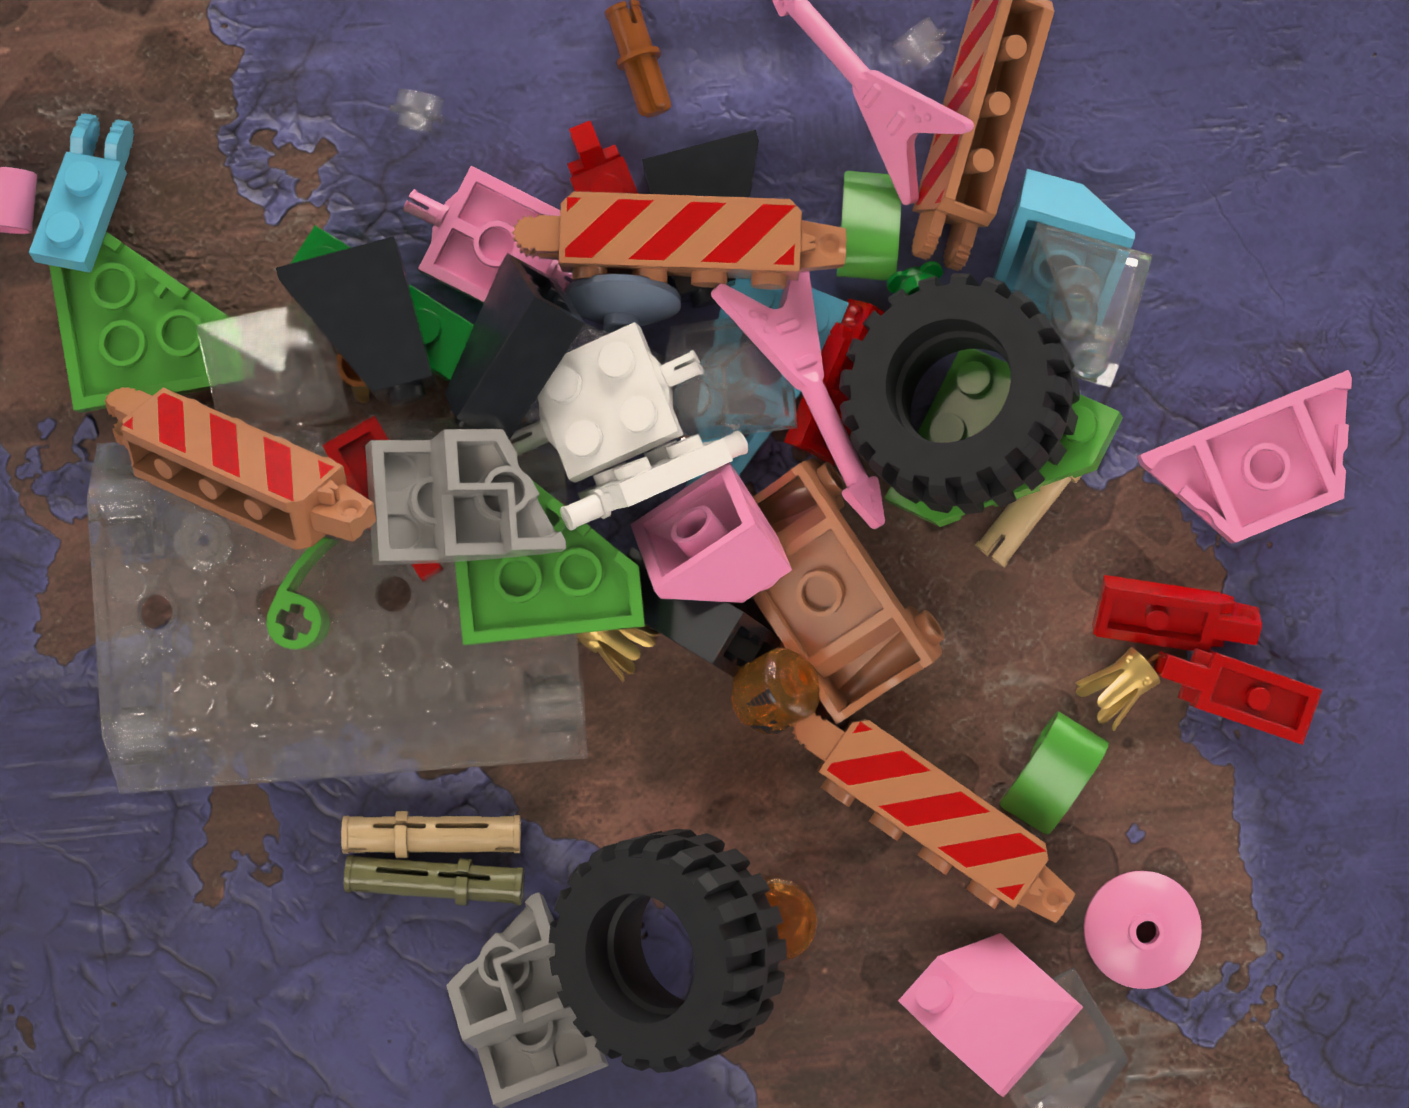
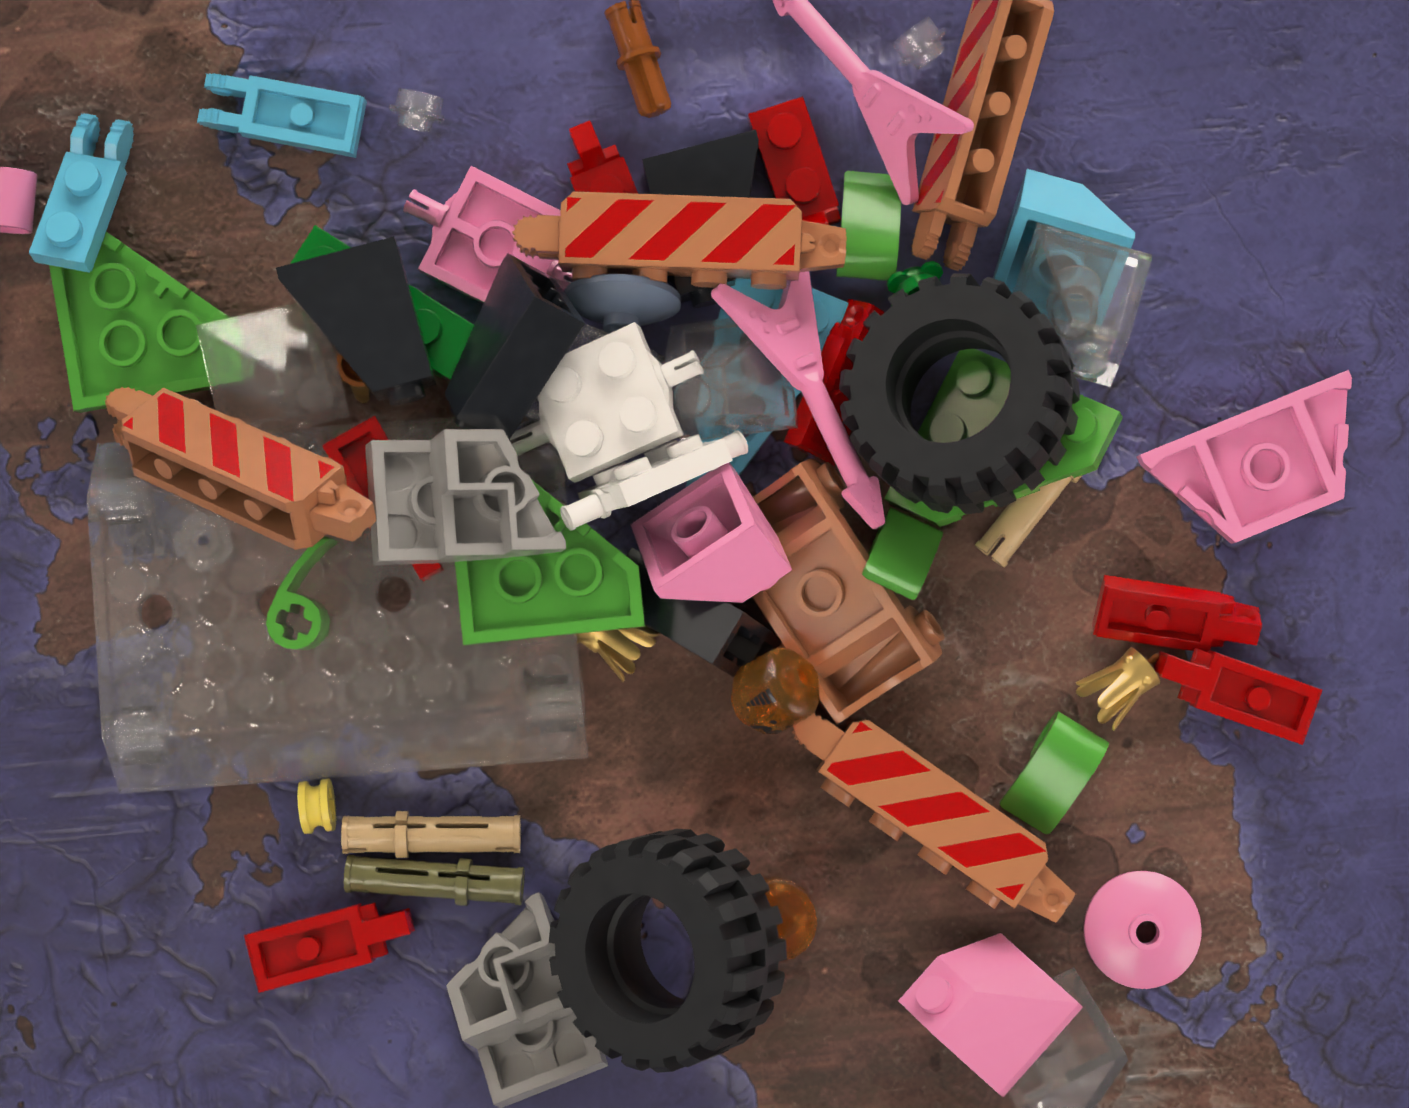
(288, 114): none -> medium azure hinge
(316, 806): none -> light yellow bush
(323, 944): none -> red hinge
(795, 160): none -> red hinge
(902, 554): none -> bright green panel

